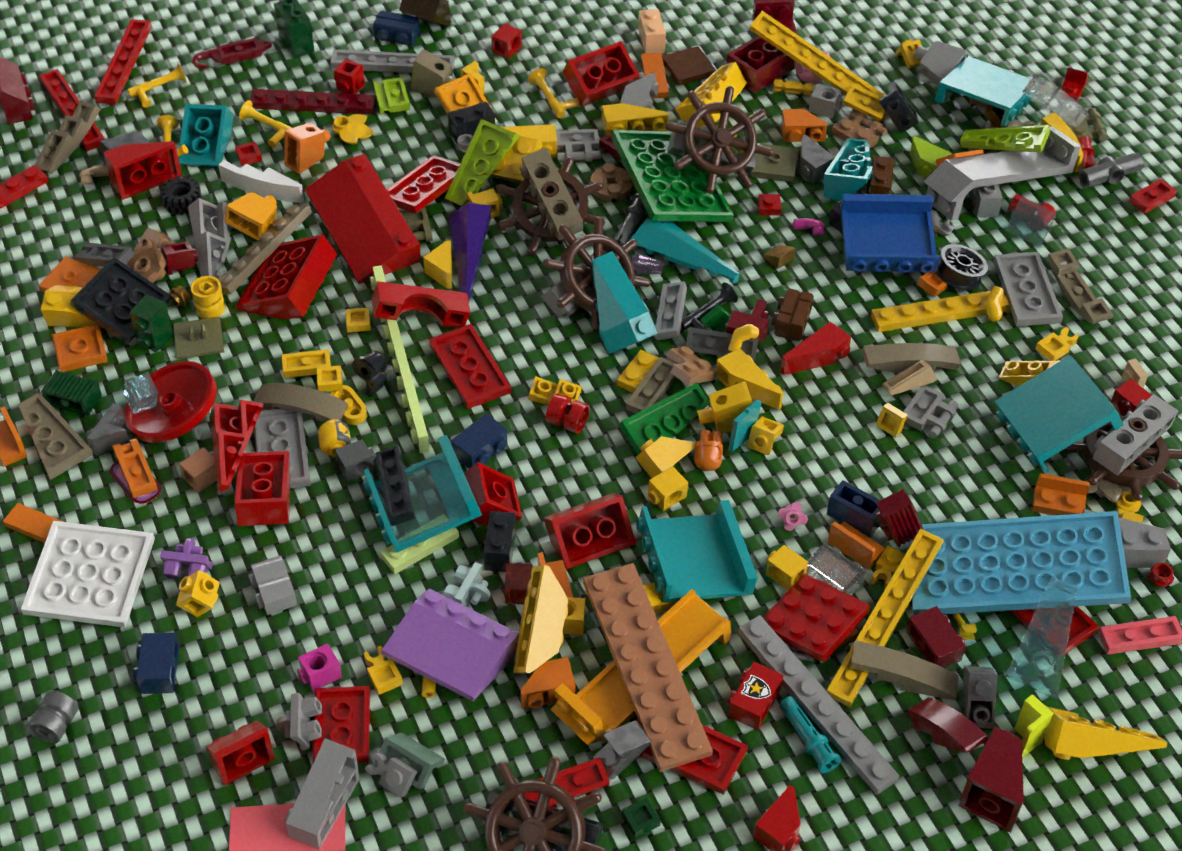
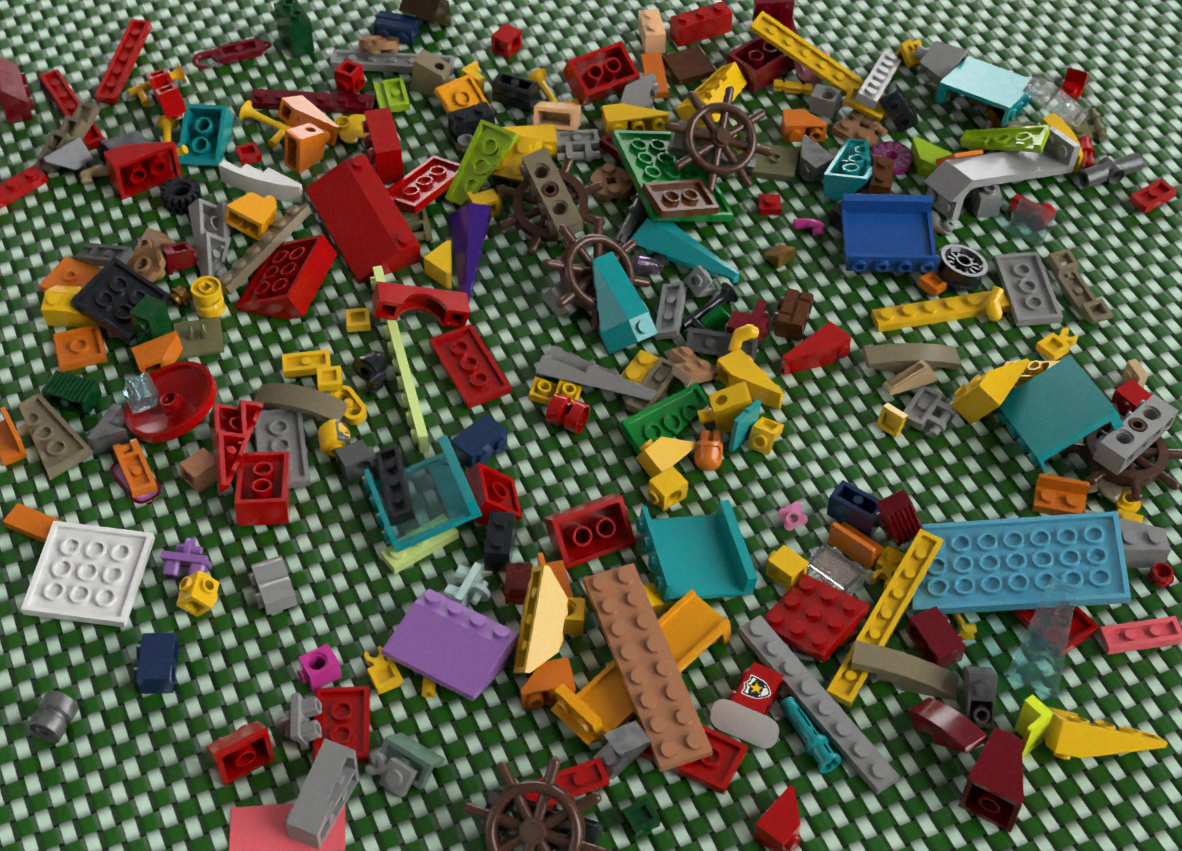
(69, 157): none -> slope
(158, 352): none -> orange slope
(167, 94): none -> red arch
(299, 111): none -> orange slope
(375, 44): none -> medium nougat plate
(383, 145): none -> red brick
(515, 92): none -> black brick
(561, 114): none -> light nougat brick
(576, 369): none -> light grey wedge
(680, 198): none -> reddish brown plate
(700, 282): none -> light grey bracket
(701, 24): none -> red brick
(744, 723): none -> white sticker
(878, 80): none -> light grey plate
(901, 153): none -> tile
(987, 391): none -> yellow slope

